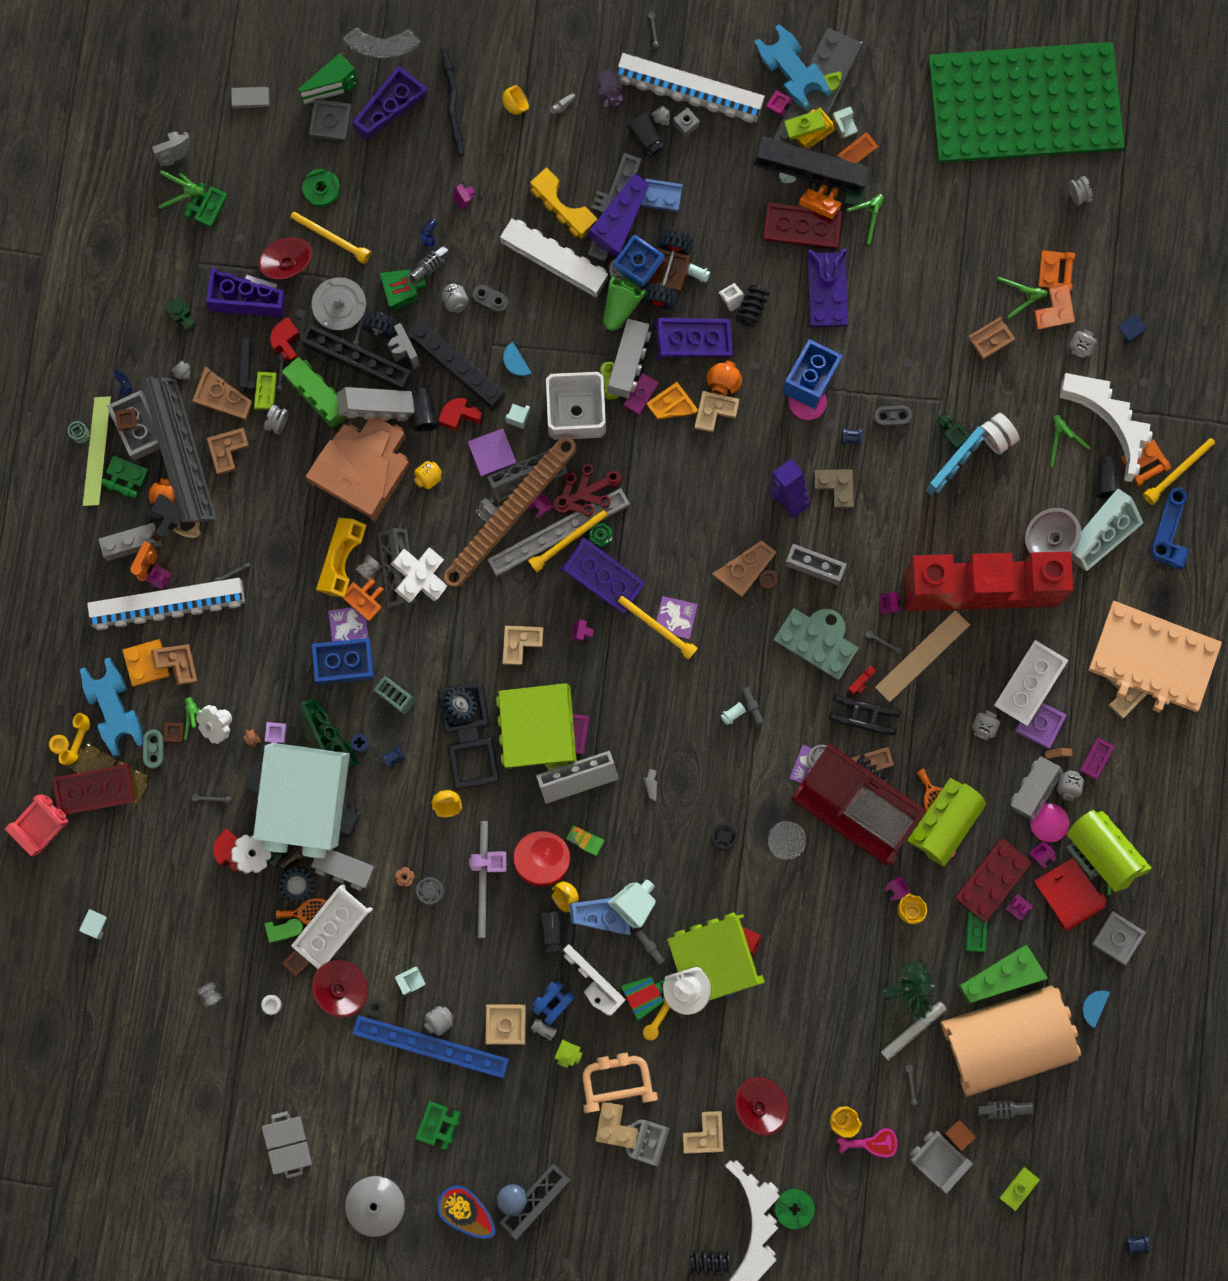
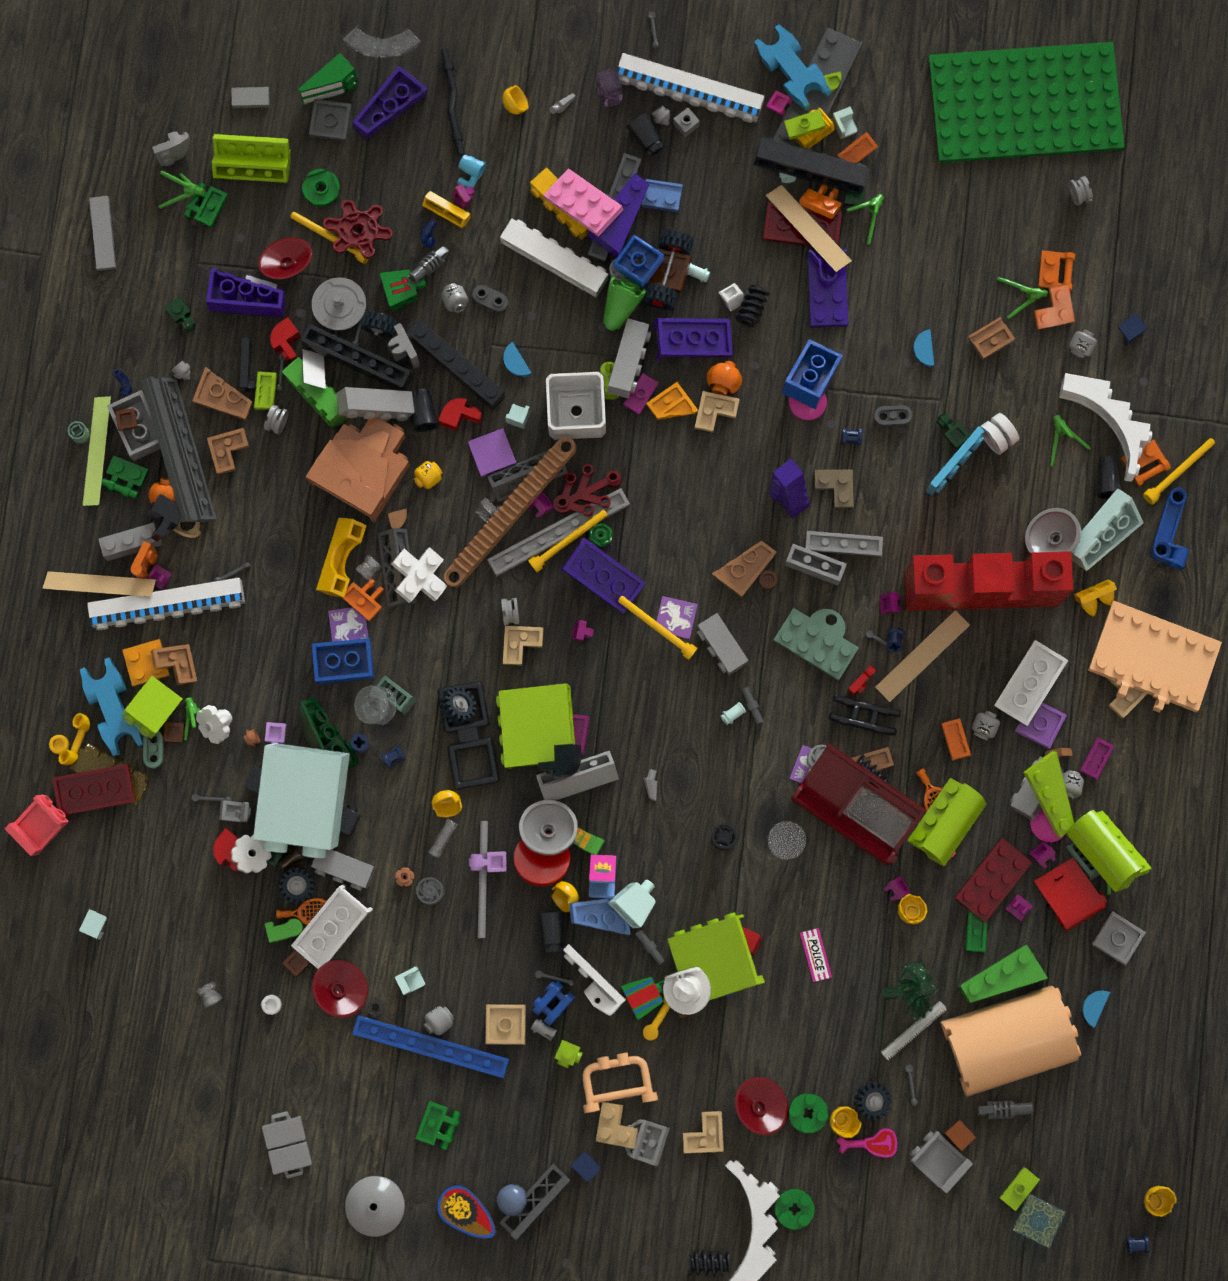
(99, 584): none -> tan sticker
(102, 233): none -> light grey tile
(151, 707): none -> lime brick
(234, 811): none -> light grey bracket
(251, 158): none -> lime brick
(313, 368): none -> white sticker
(352, 219): none -> dark red plate
(385, 704): none -> clear piece
(397, 518): none -> medium nougat tile
(443, 838): none -> clear pin
(448, 207): none -> yellow piece
(473, 168): none -> medium azure piece
(510, 611): none -> light grey wheel
(539, 974): none -> dark grey hinge
(548, 816): none -> light grey dish
(566, 762): none -> black brick
(583, 202): none -> bright pink plate
(586, 1166): none -> dark blue panel
(602, 876): none -> piece
(722, 644): none -> light grey brick
(808, 228): none -> tan sticker
(815, 955): none -> sticker
(819, 1114): none -> green plate
(844, 543): none -> light grey plate
(873, 1100): none -> black wheel
(895, 640): none -> dark blue bush
(923, 349): none -> dark azure tile
(955, 739): none -> orange plate
(1038, 1221): none -> clear light blue plate
(1049, 788): none -> lime wing
(1089, 596): none -> yellow tile
(1159, 1201): none -> yellow hair

